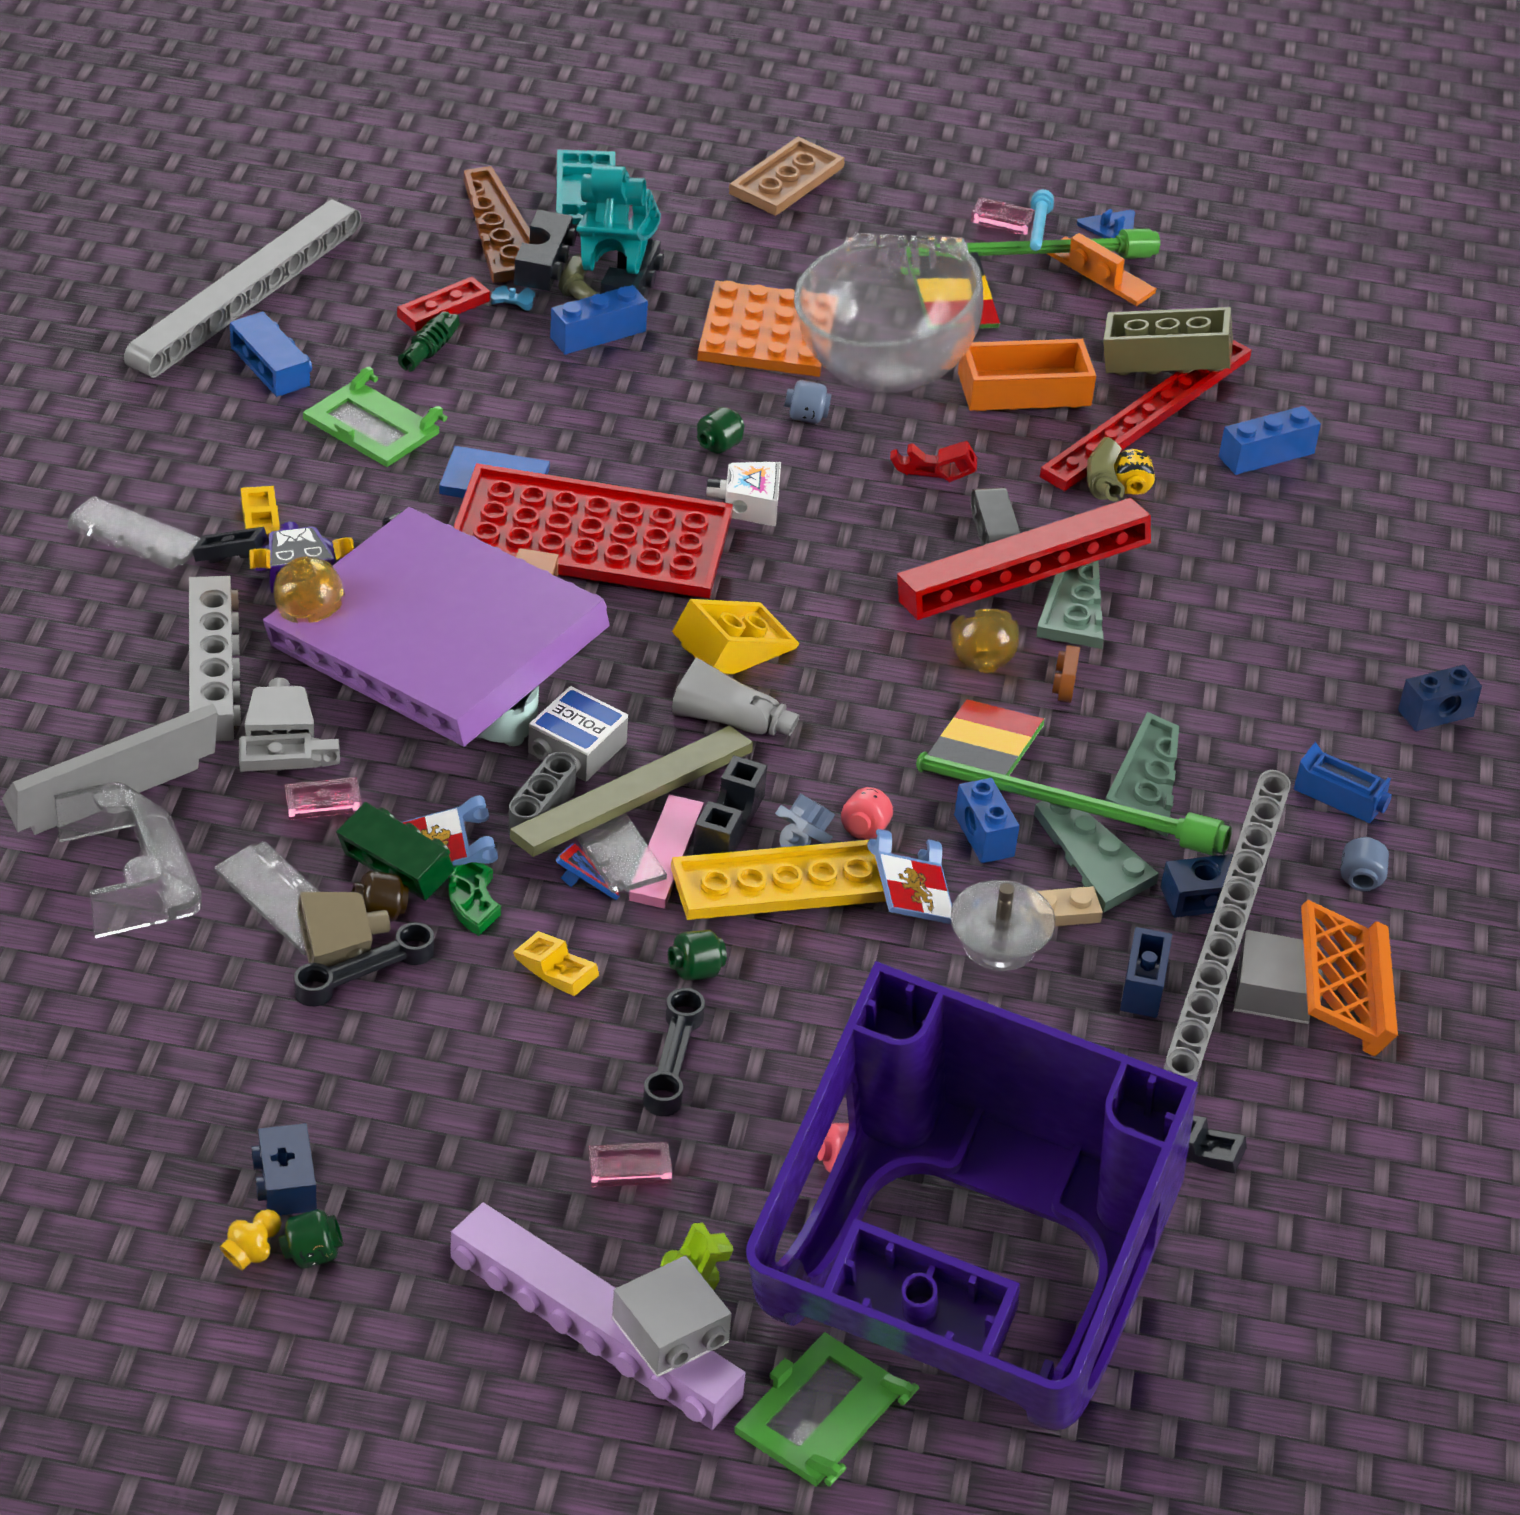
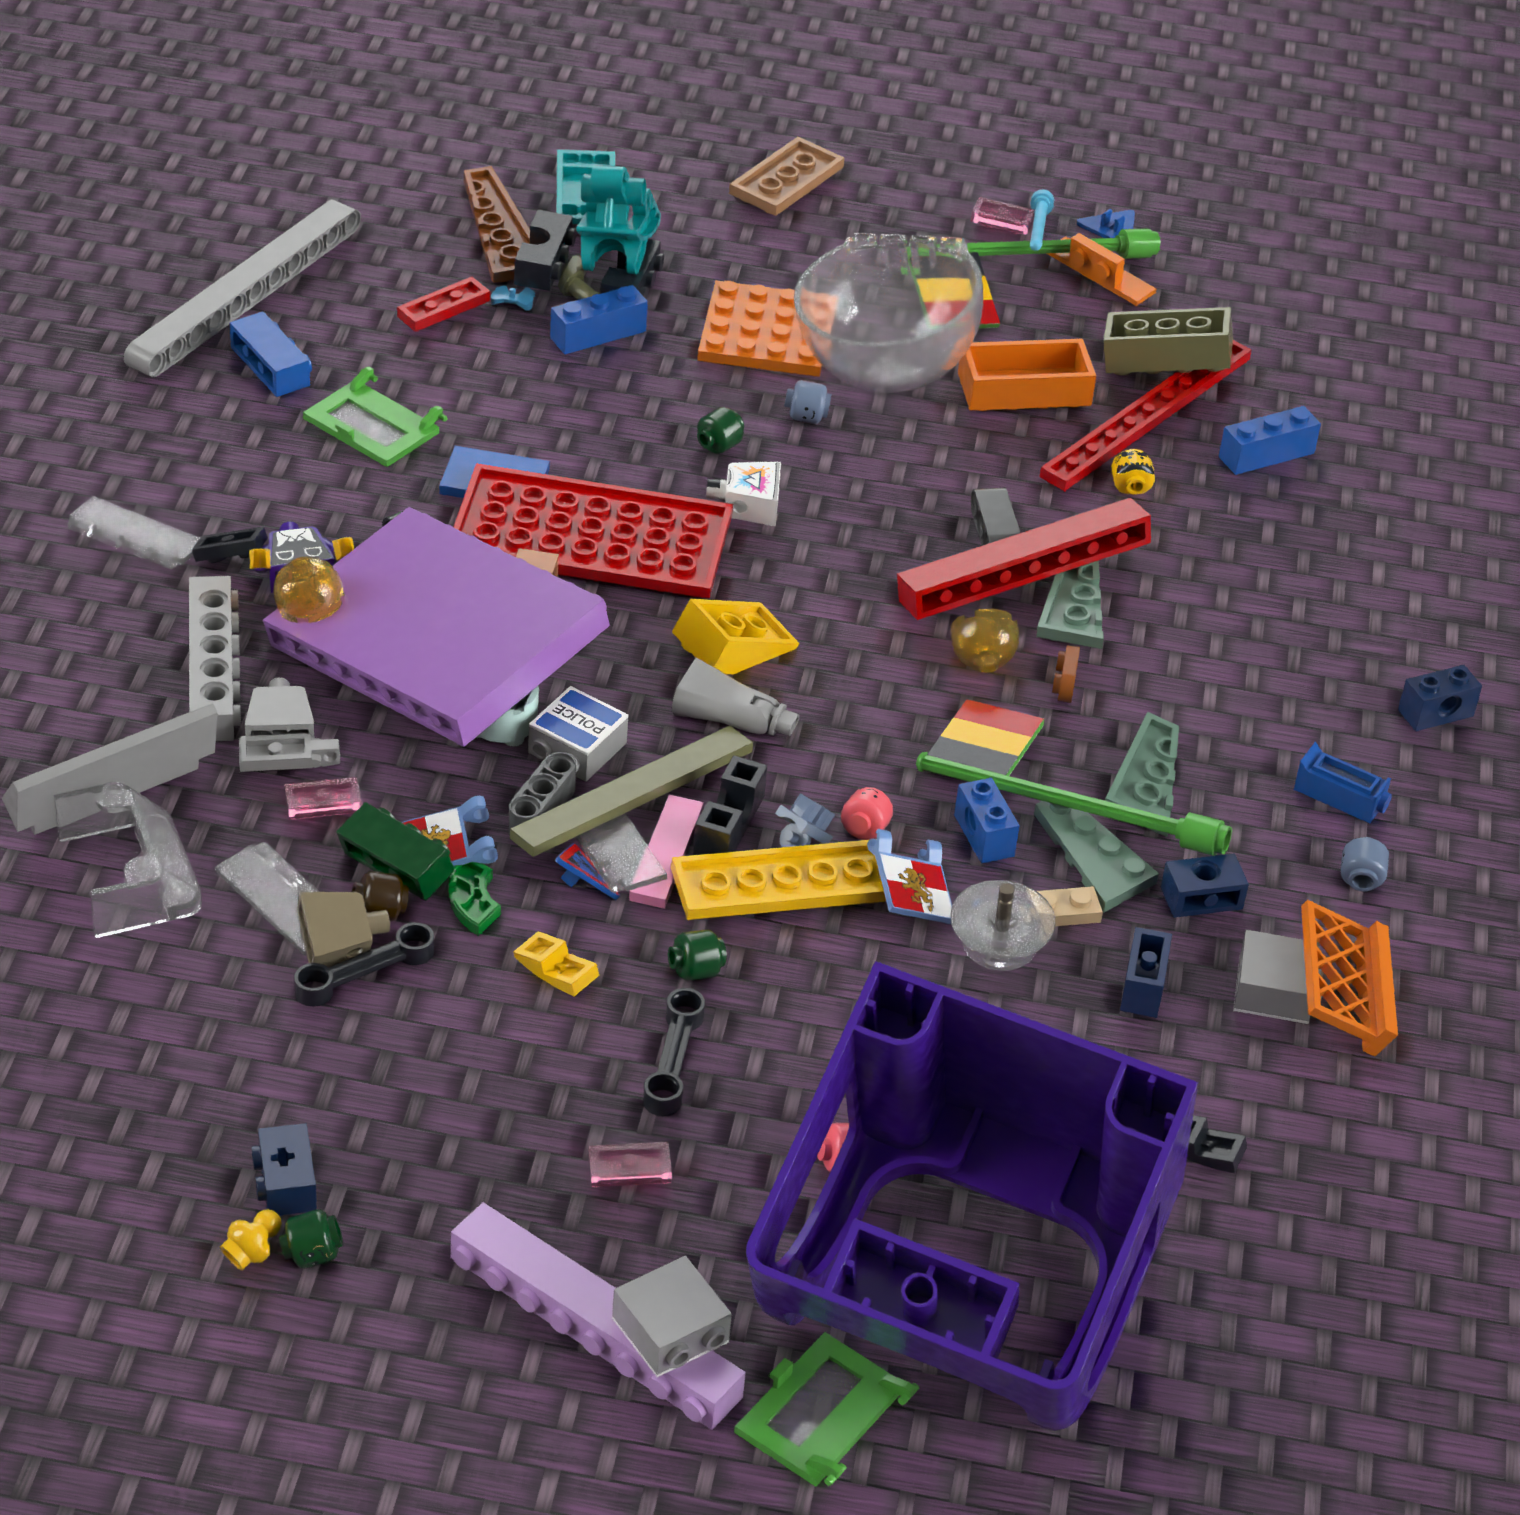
(260, 508): yellow slope -> none
(429, 340): dark green hinge -> none
(703, 1252): lime hips -> none
(937, 466): red piece -> none
(1101, 472): olive arm -> none
(1227, 926): light grey beam -> none

